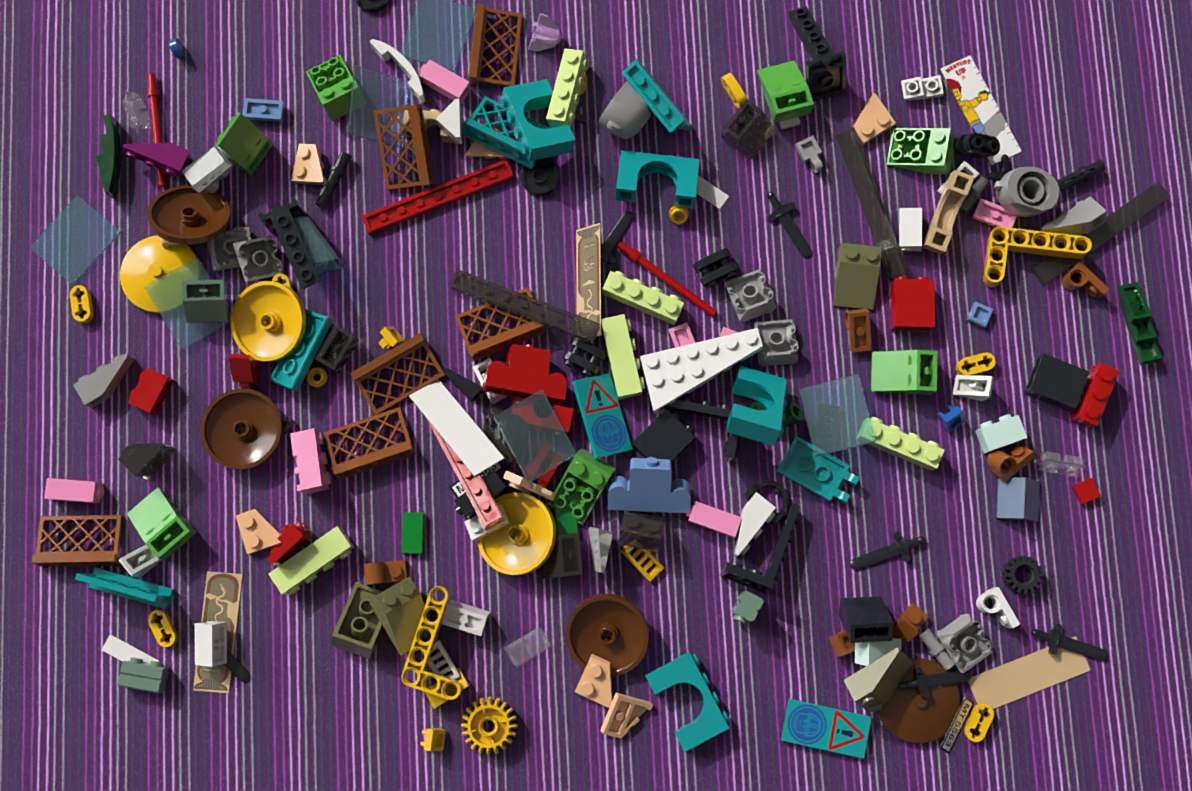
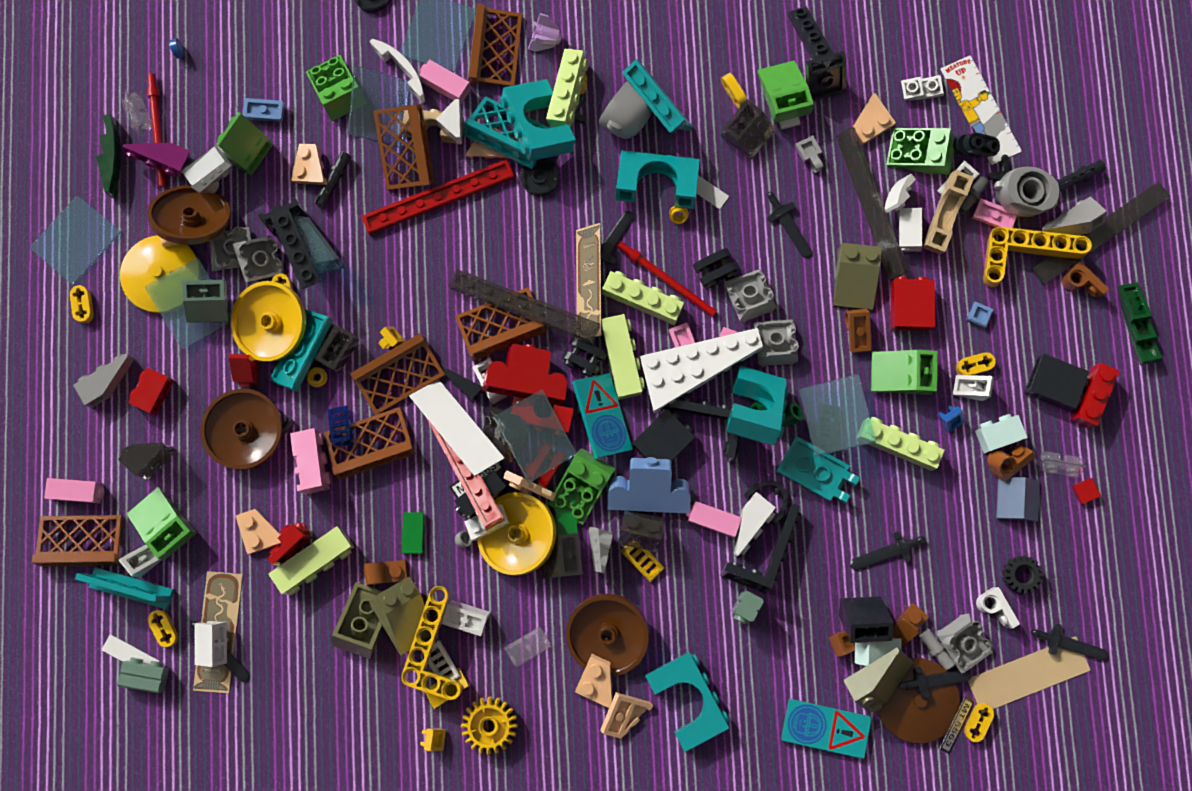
(344, 440): none -> clear blue slope
(463, 539): none -> light grey hinge
(899, 194): none -> white slope

